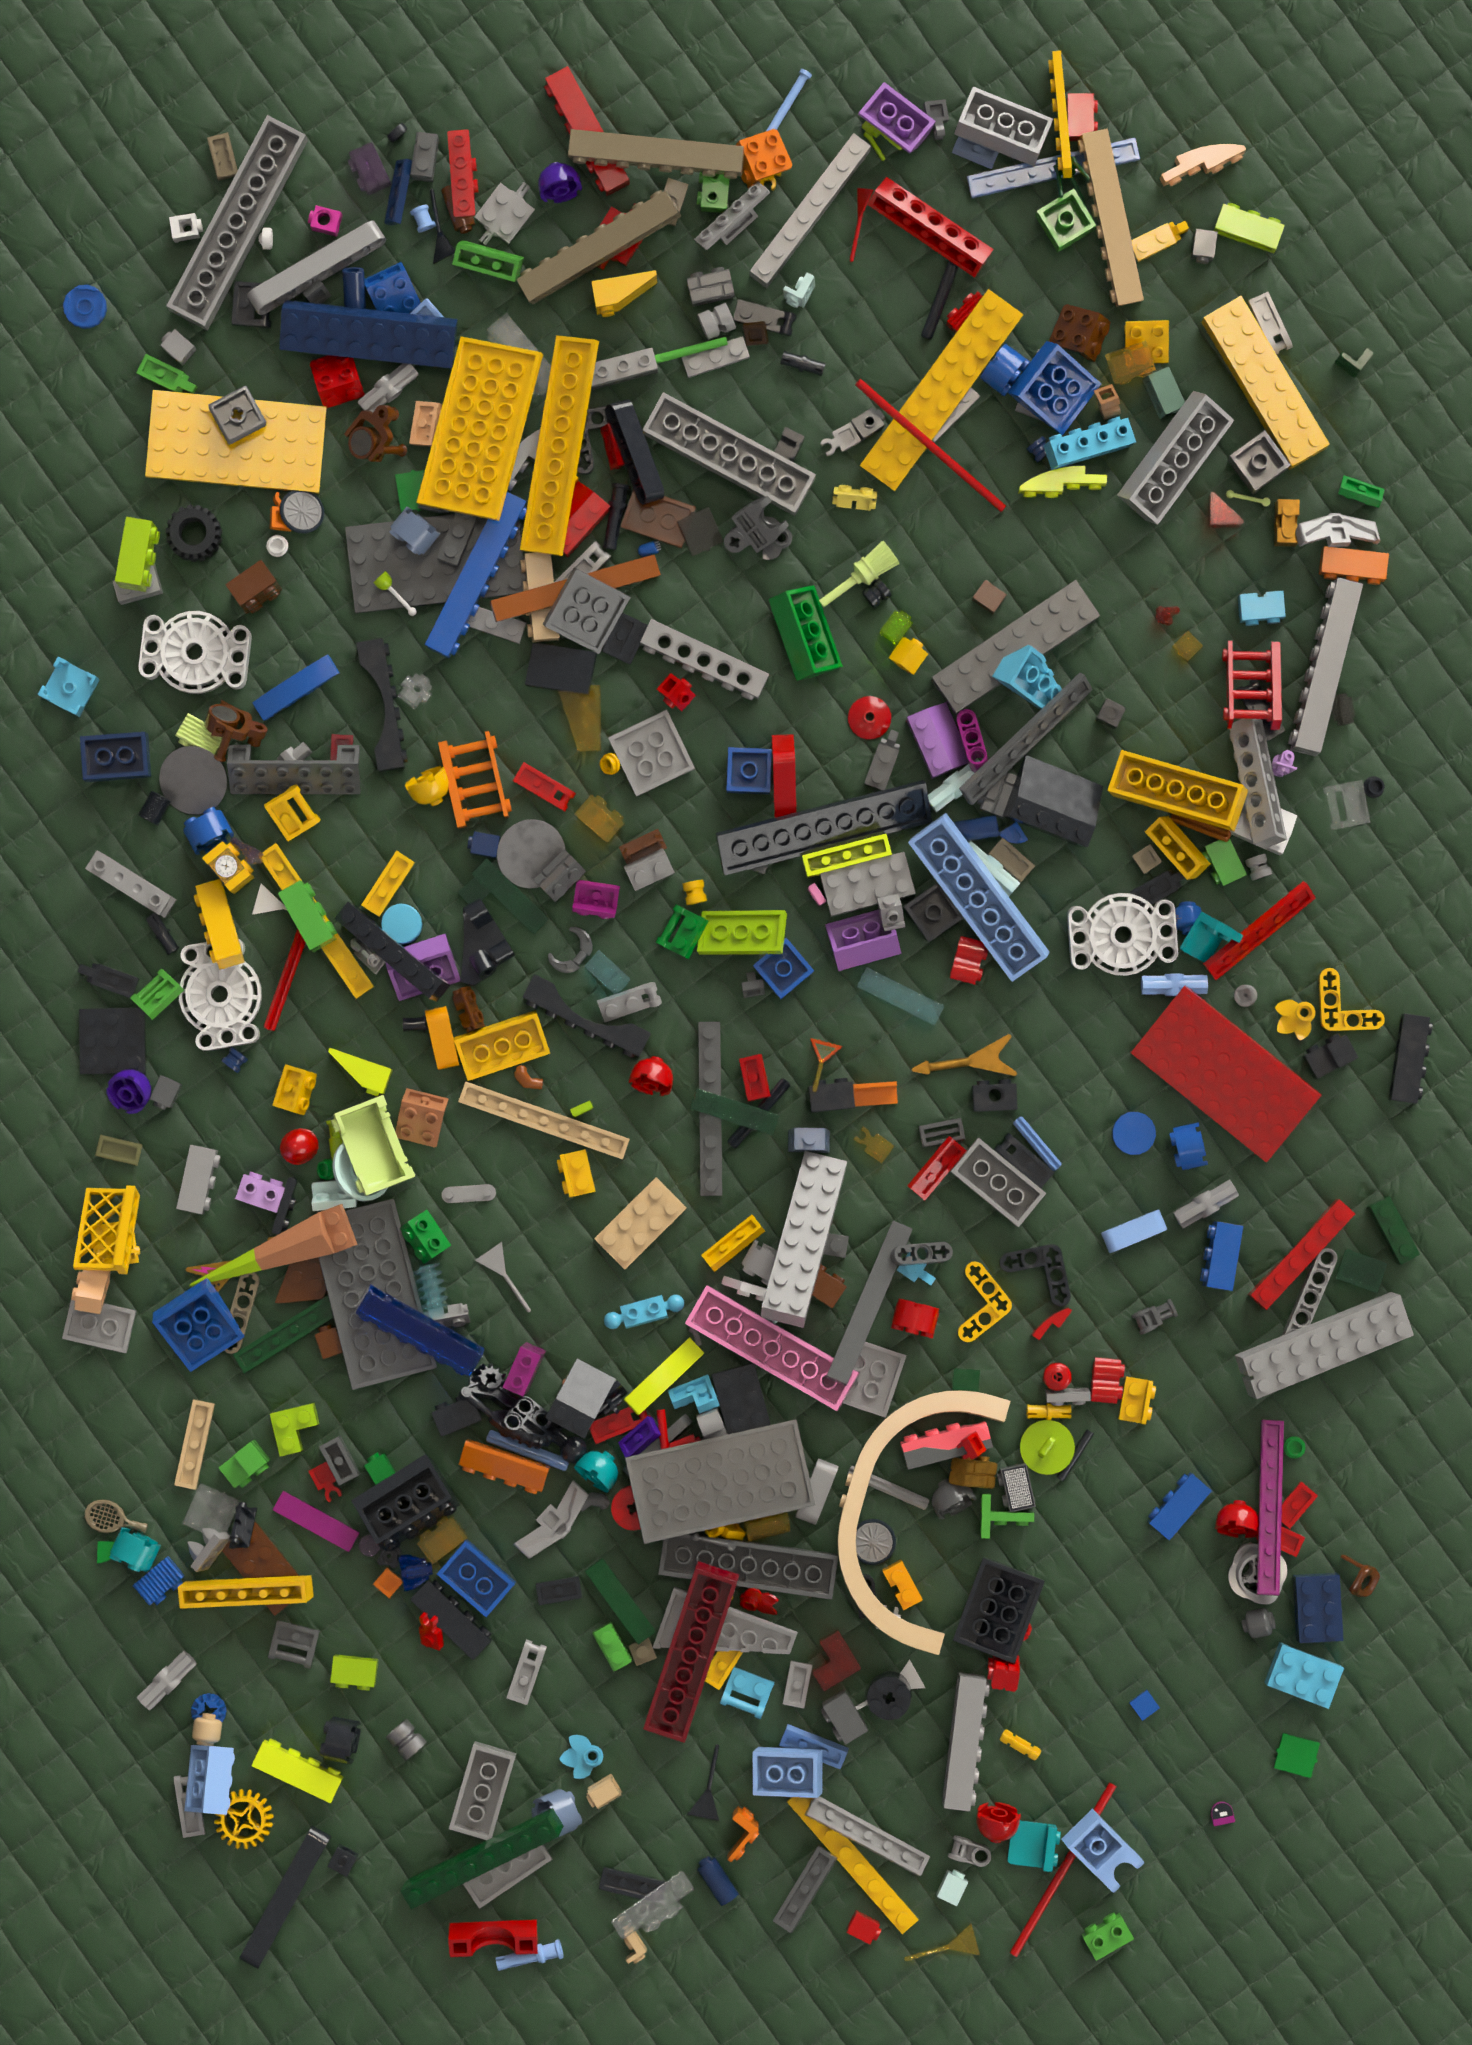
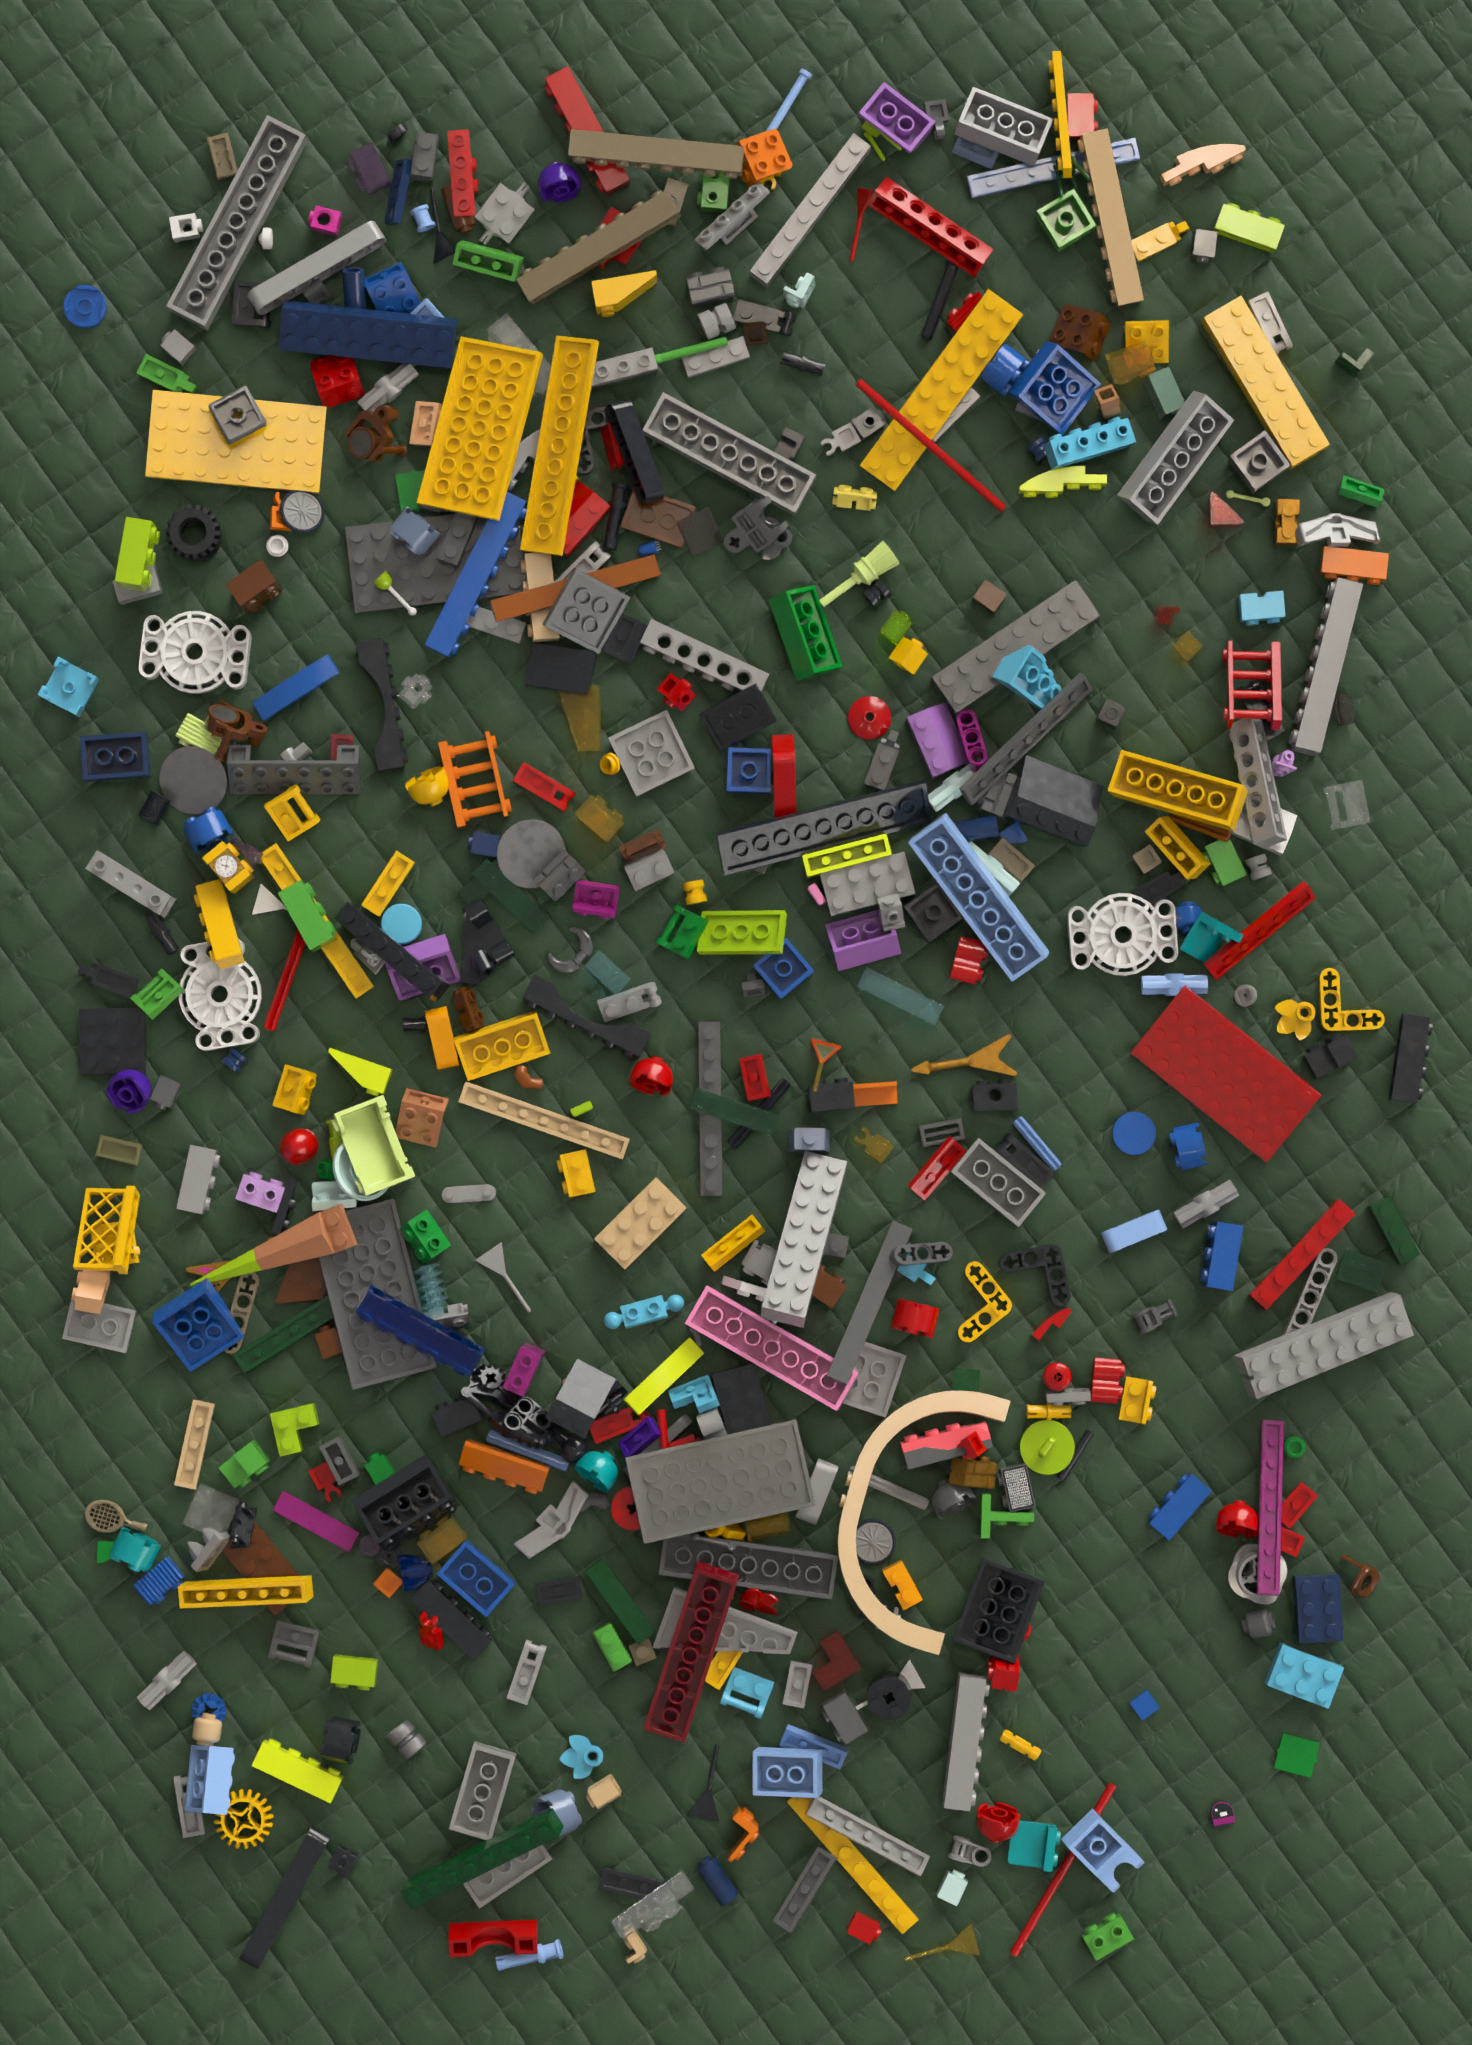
(738, 717): none -> black tile
(1373, 787): black plate -> none

